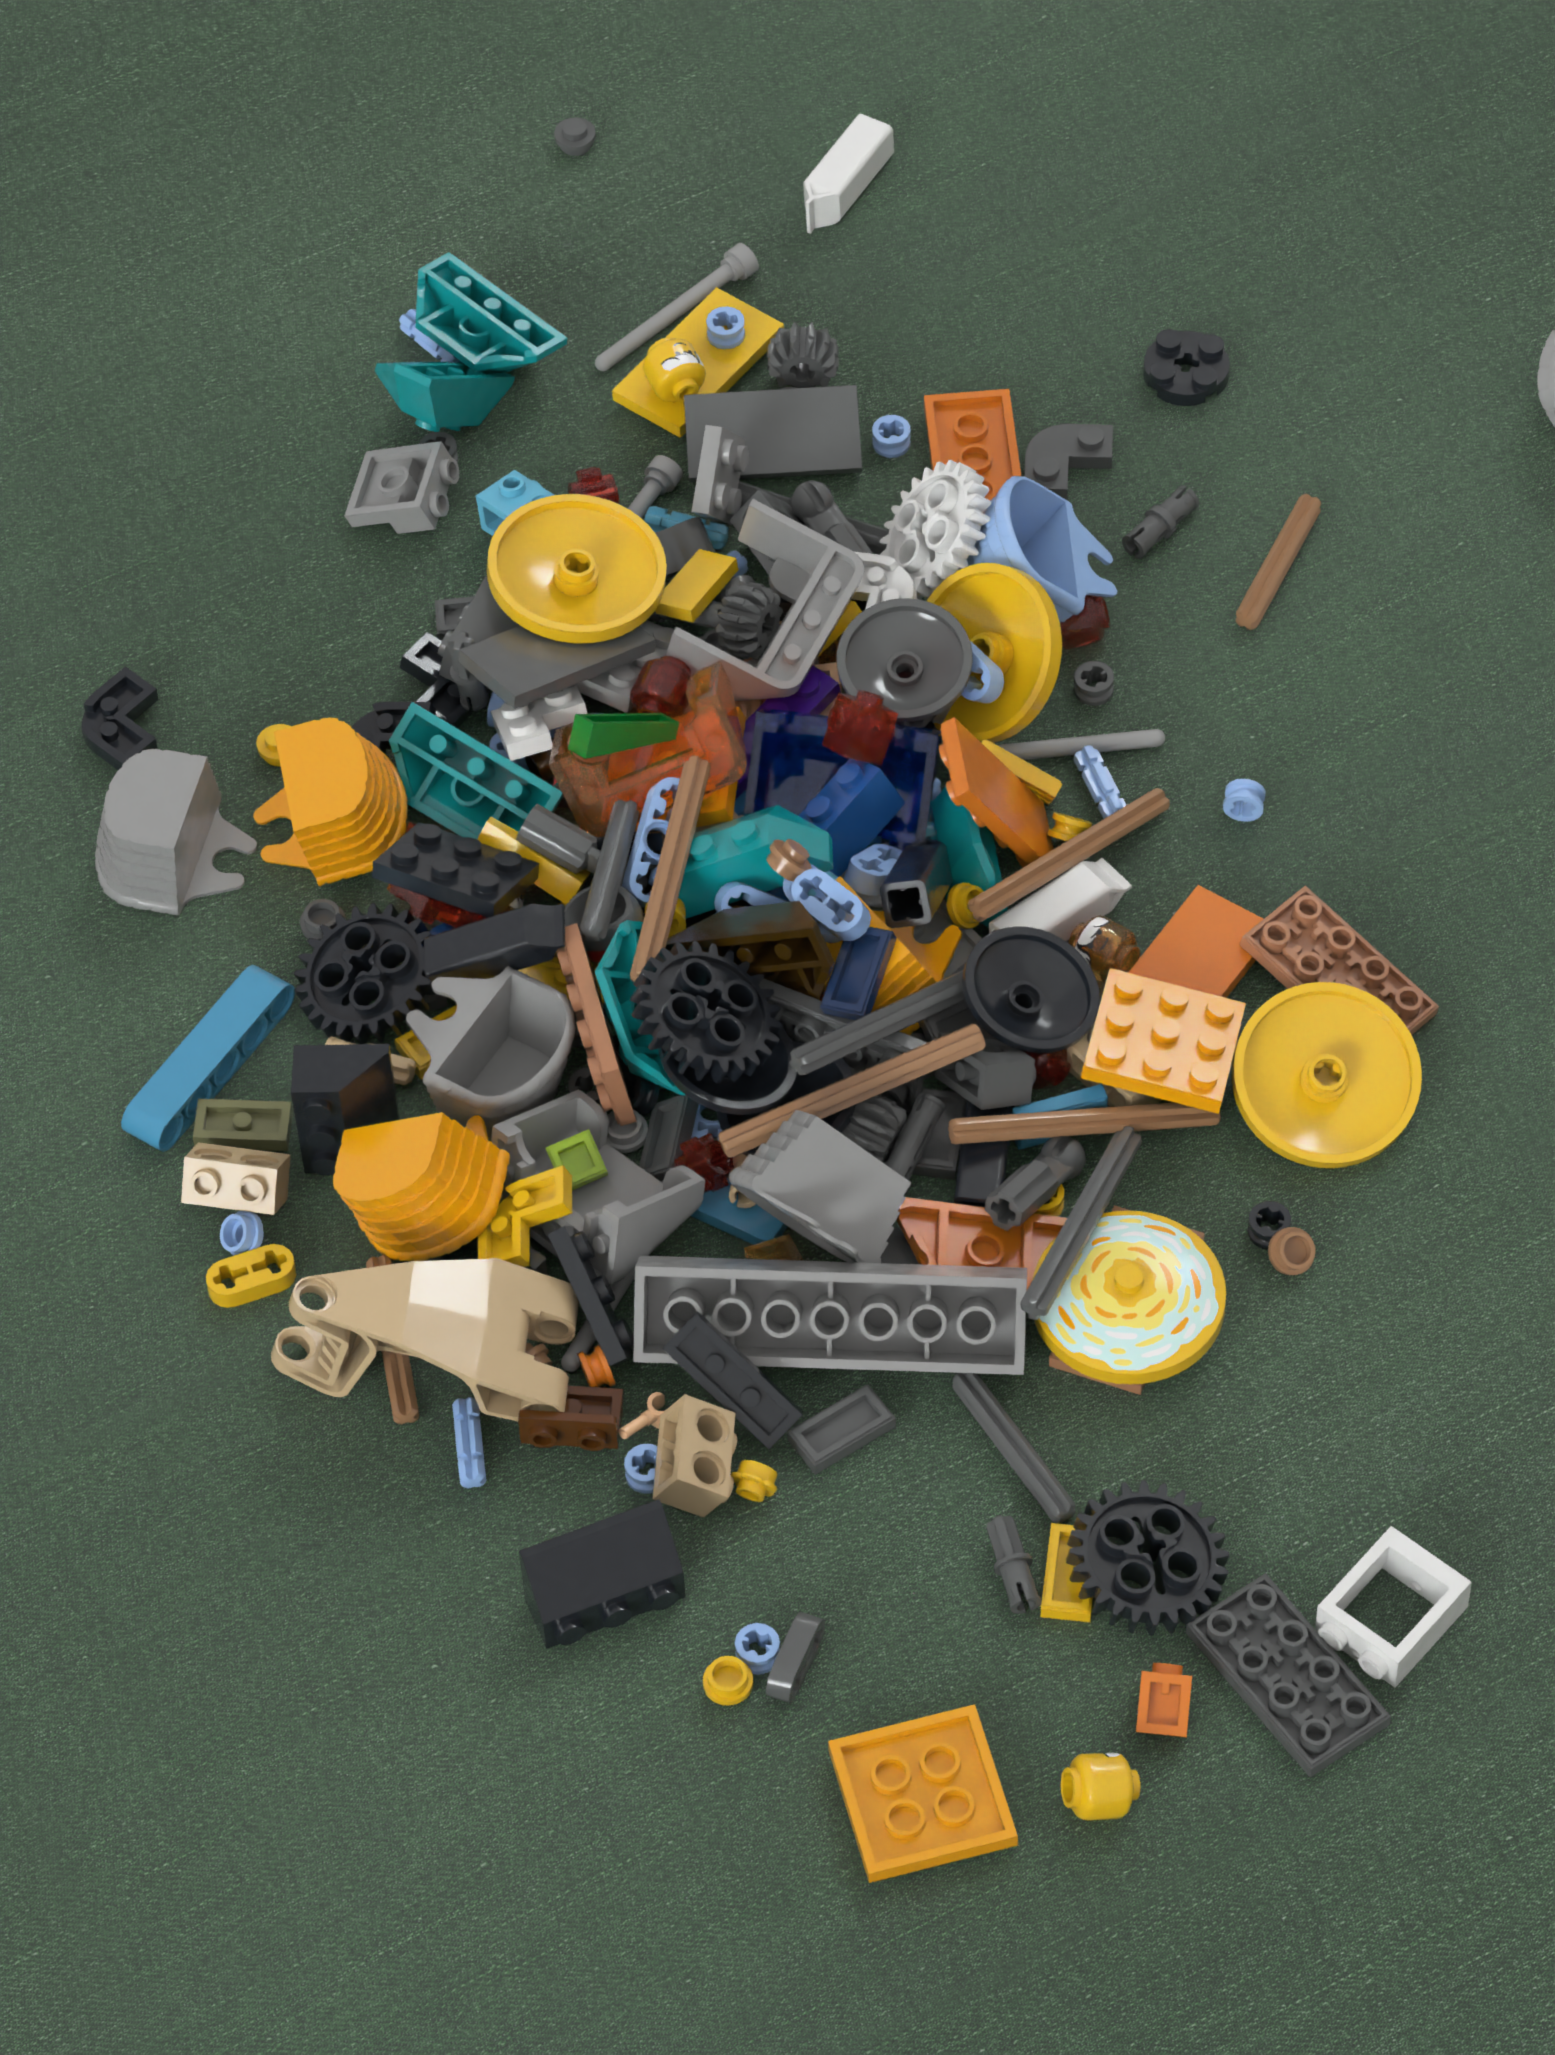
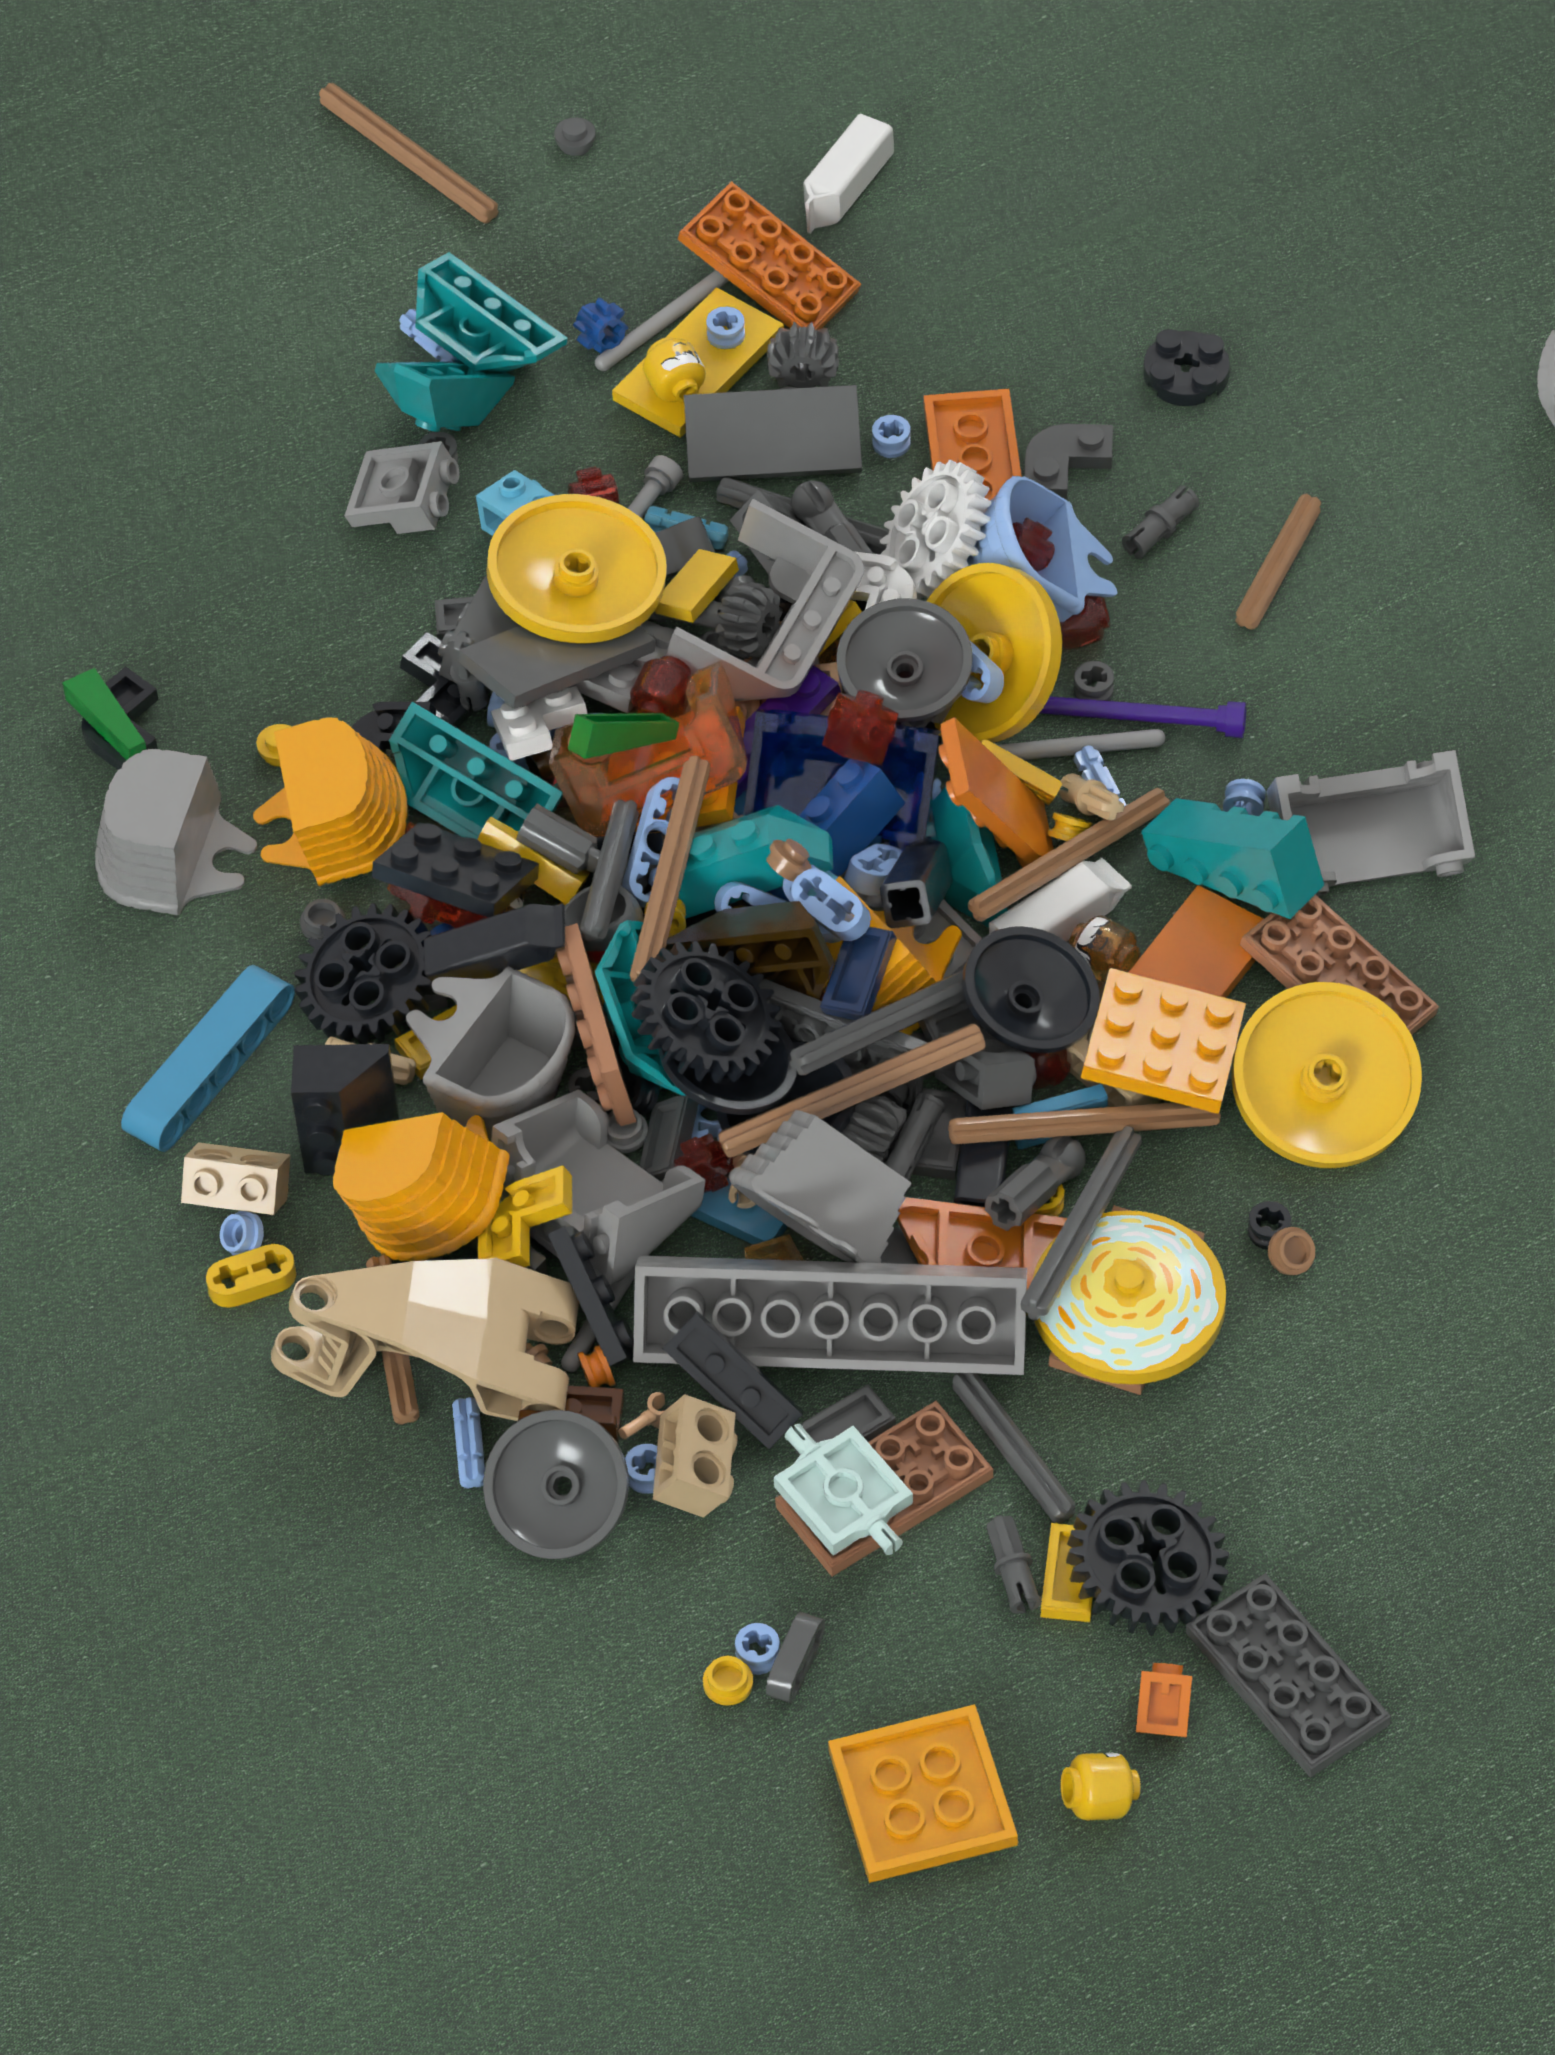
(99, 707): none -> green piece
(244, 1124): olive plate -> none
(408, 153): none -> medium nougat axle
(525, 1477): none -> dark grey dish
(579, 1157): lime tile -> none
(600, 325): none -> blue gear
(602, 1574): black slope -> none
(718, 475): light grey plate -> none
(754, 1480): yellow plate -> none
(768, 260): none -> orange tile
(843, 1490): none -> light aqua plate
(930, 1460): none -> nougat tile
(958, 904): yellow plate -> none
(1034, 544): none -> clear red gear
(1090, 797): none -> tan axle
(1227, 718): none -> dark purple piece
(1237, 853): none -> teal wedge
(1382, 820): none -> light grey windscreen
(1421, 1573): white window -> none

